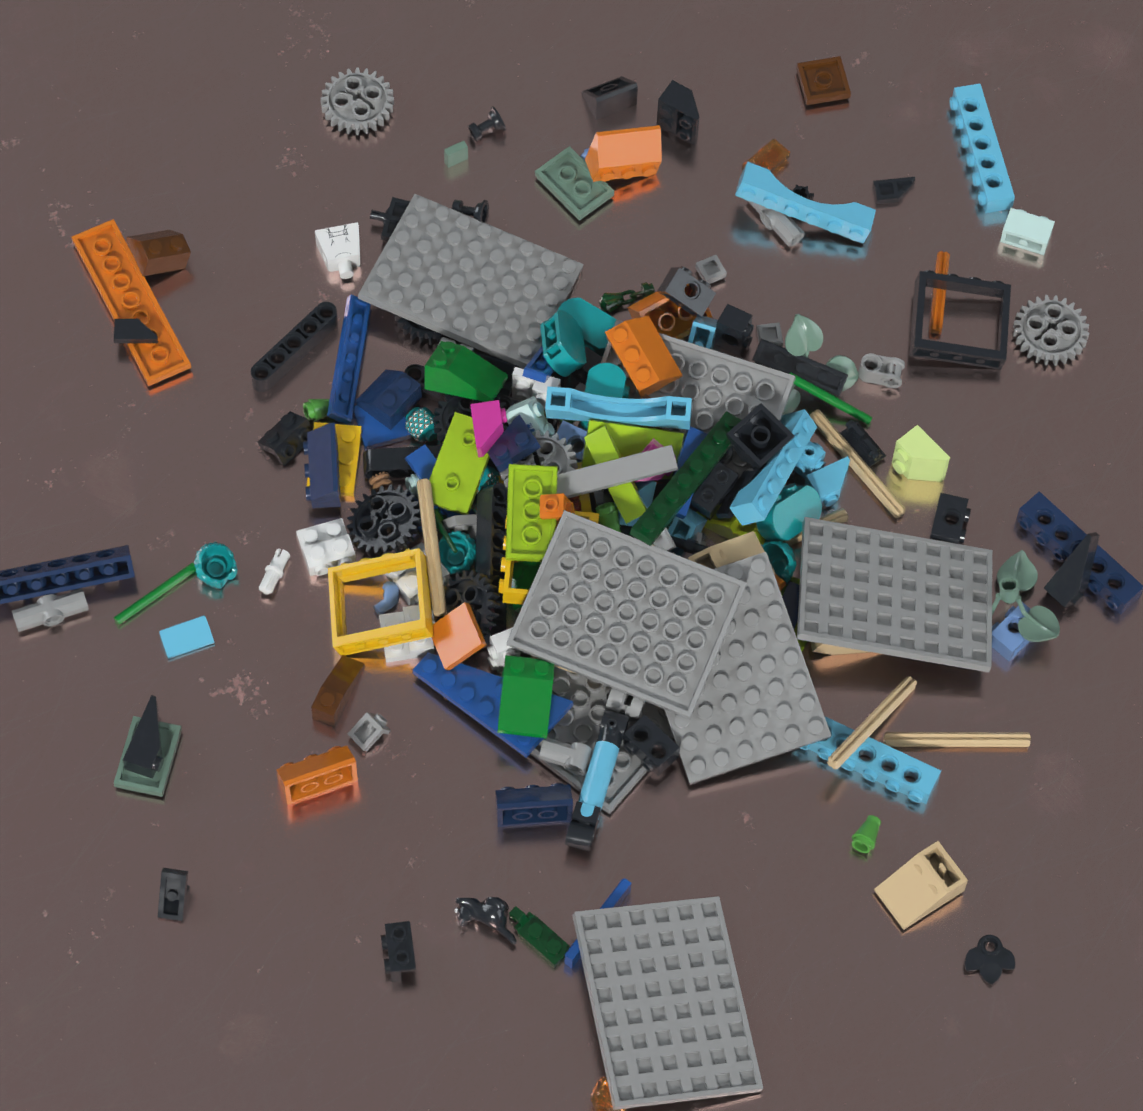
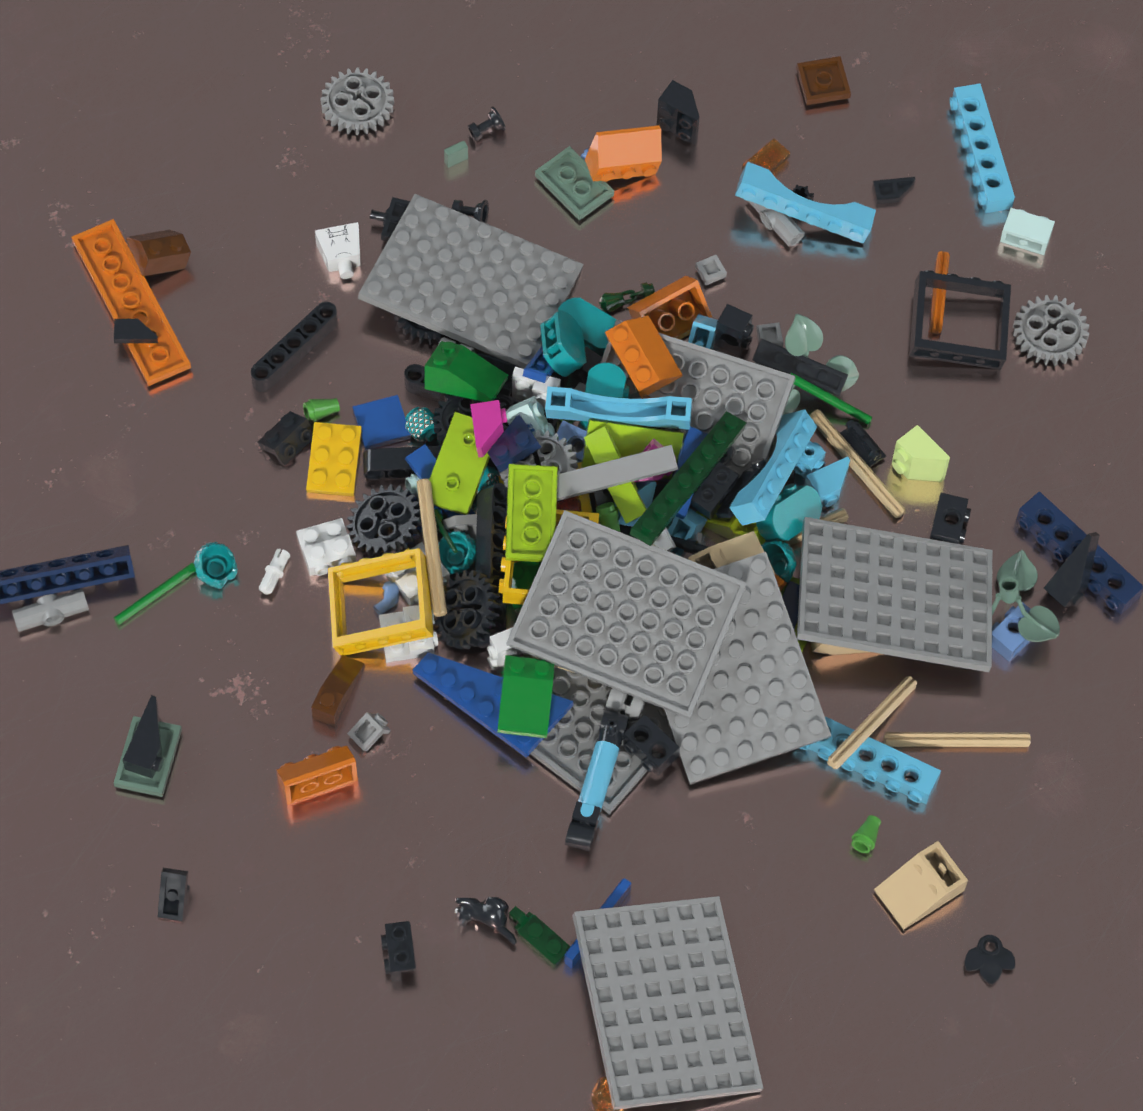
(186, 637): medium azure slope -> none
(322, 467): dark blue slope -> none
(349, 360): blue tile -> none
(381, 479): medium nougat bush -> none
(390, 397): dark blue slope -> none
(457, 636): orange tile -> none
(534, 805): dark blue slope -> none
(553, 506): orange bracket -> none
(572, 756): light grey piece -> none
(611, 97): black slope -> none
(674, 289): brick -> none
(759, 436): black slope -> none
(883, 369): light grey piece -> none

